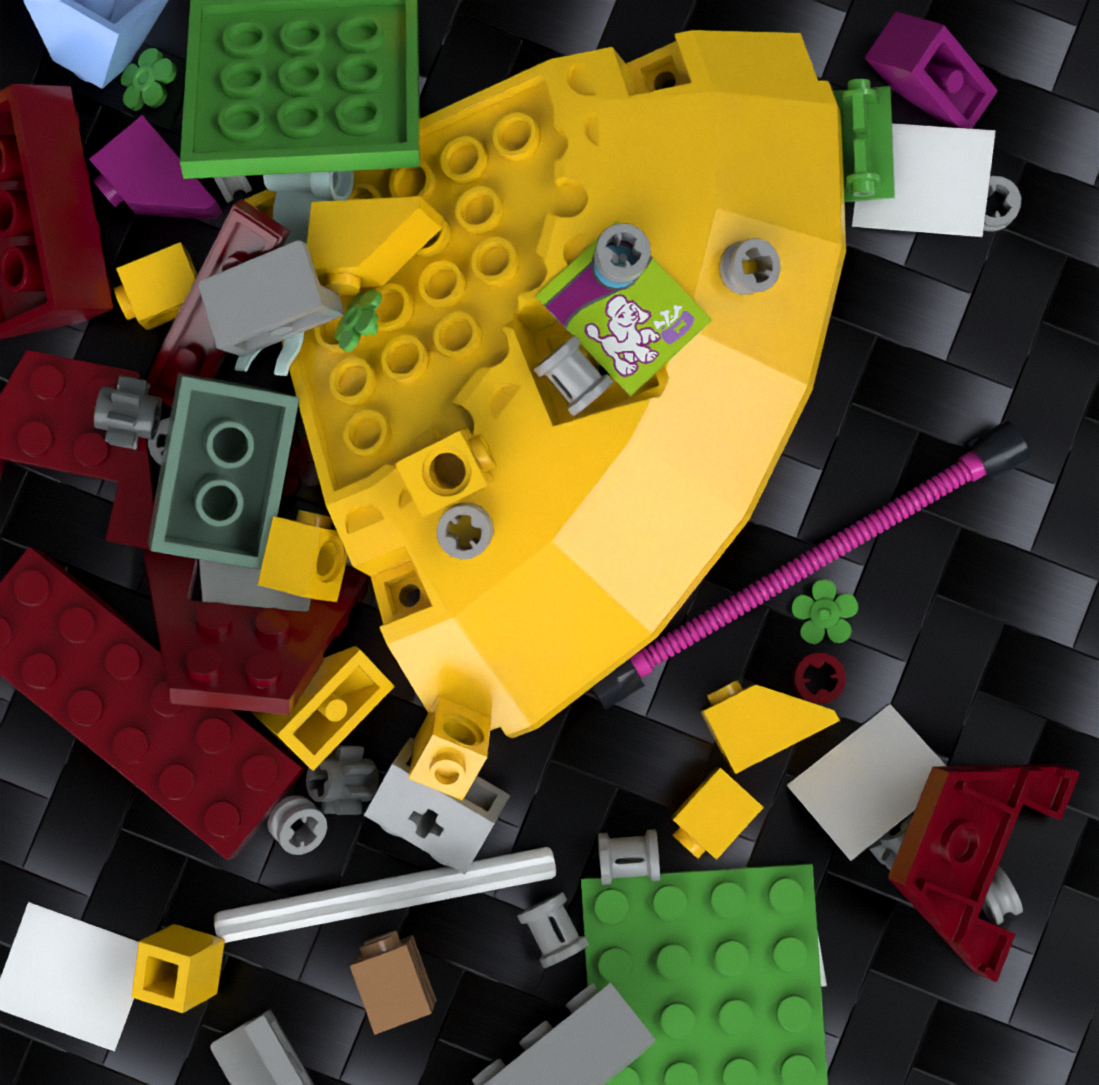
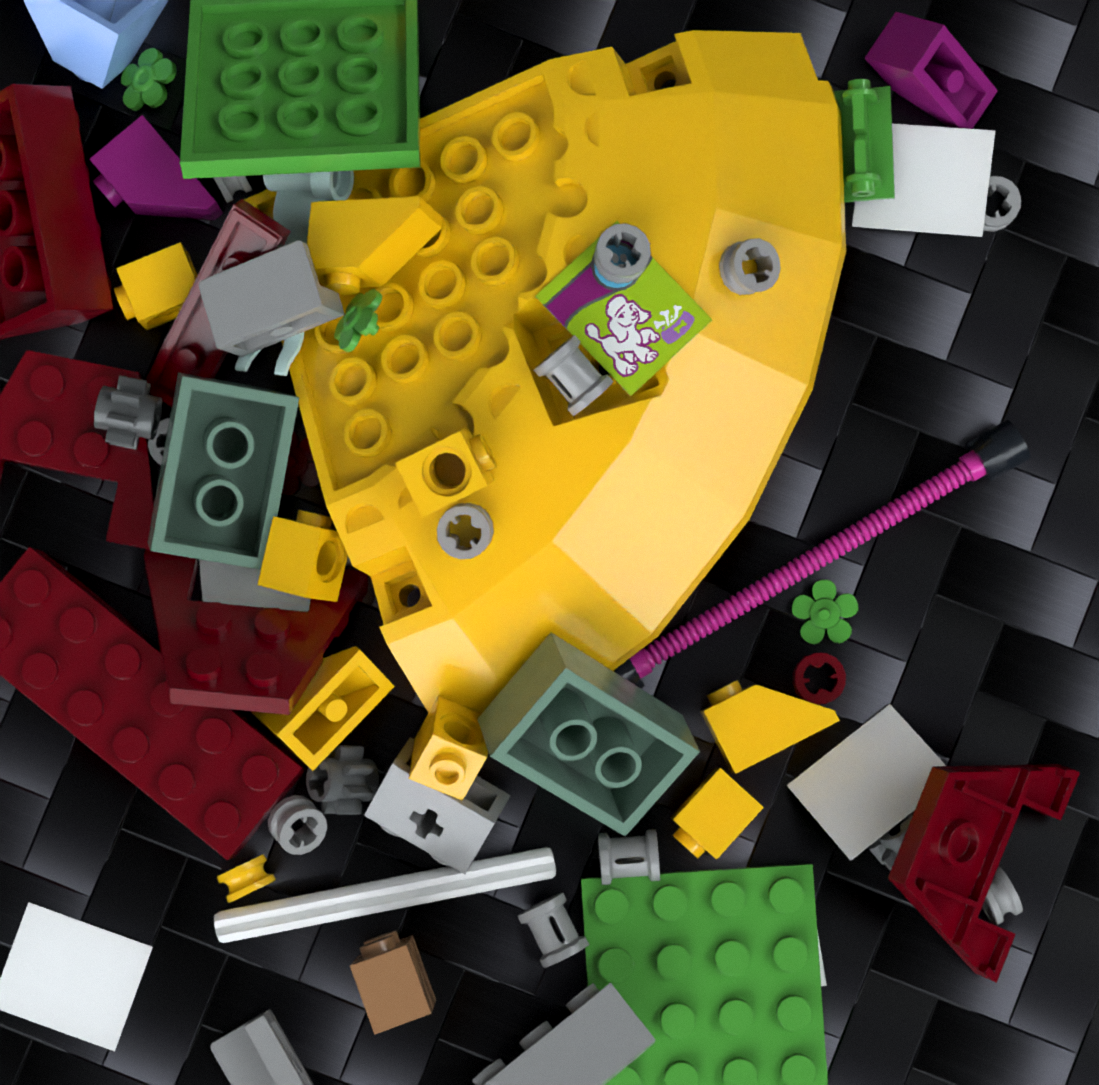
(177, 968): yellow brick -> none
(246, 878): none -> yellow bush
(587, 735): none -> sand green brick

